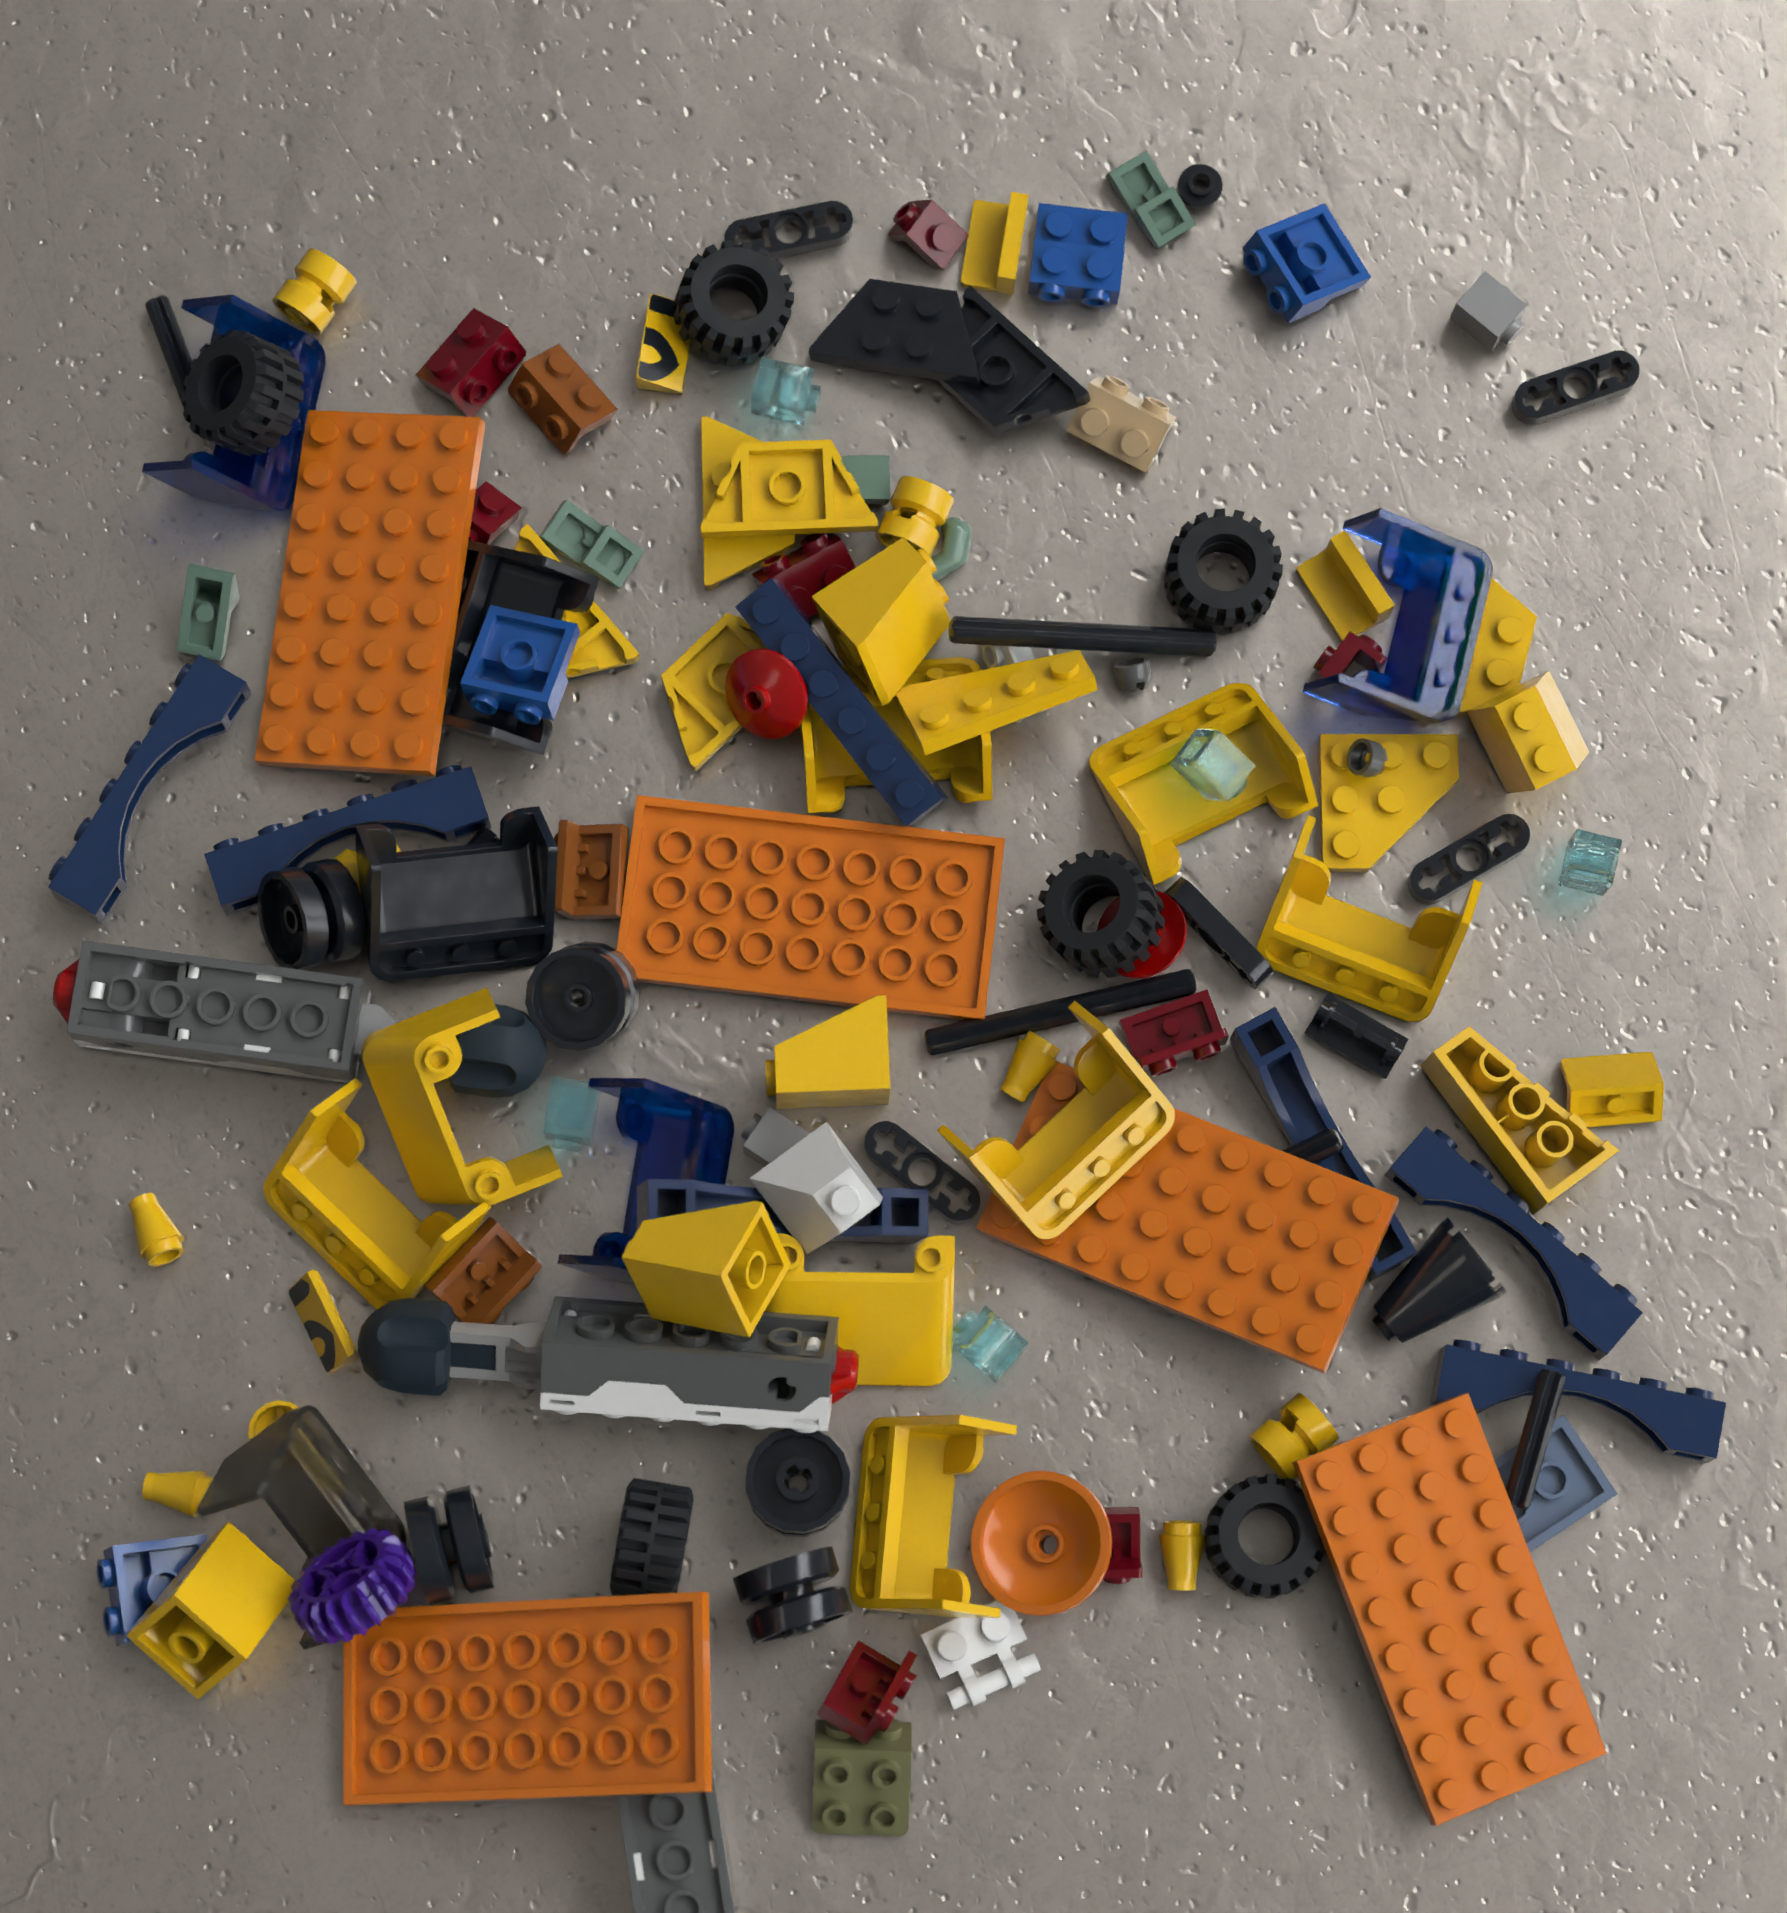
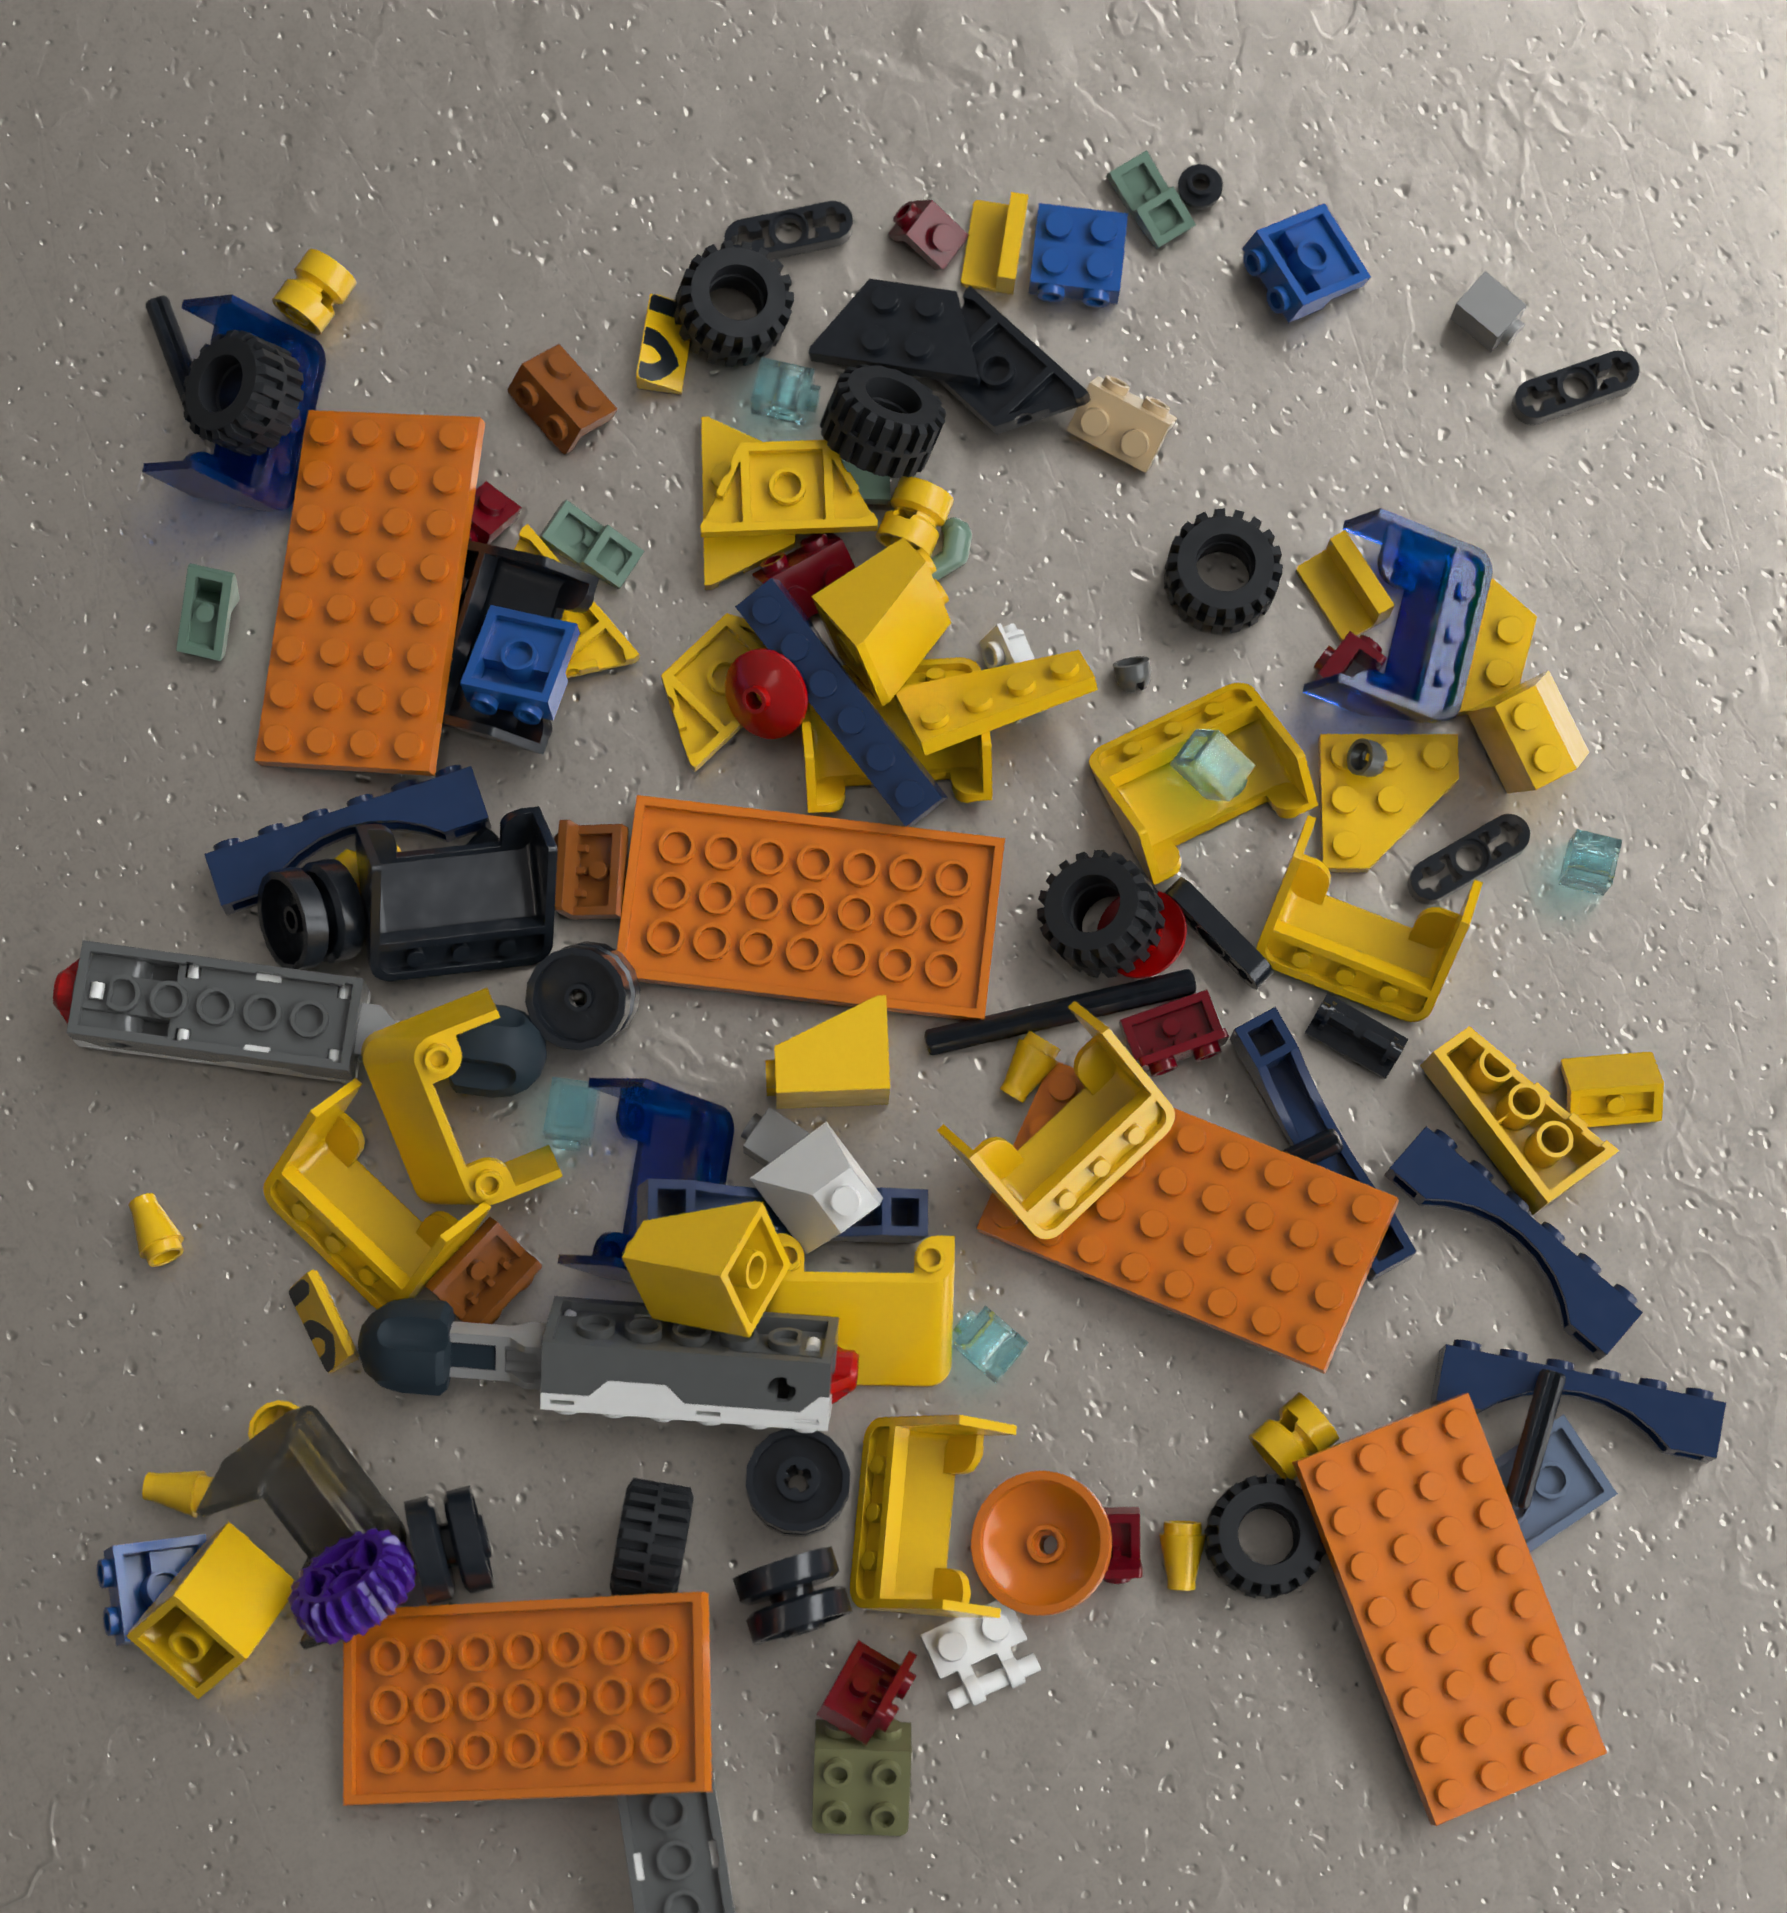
(199, 709): dark blue arch -> none
(472, 362): dark red bracket -> none
(882, 421): none -> black tyre
(901, 1141): black beam -> none
(1082, 636): black axle -> none
(1435, 1287): black cone -> none

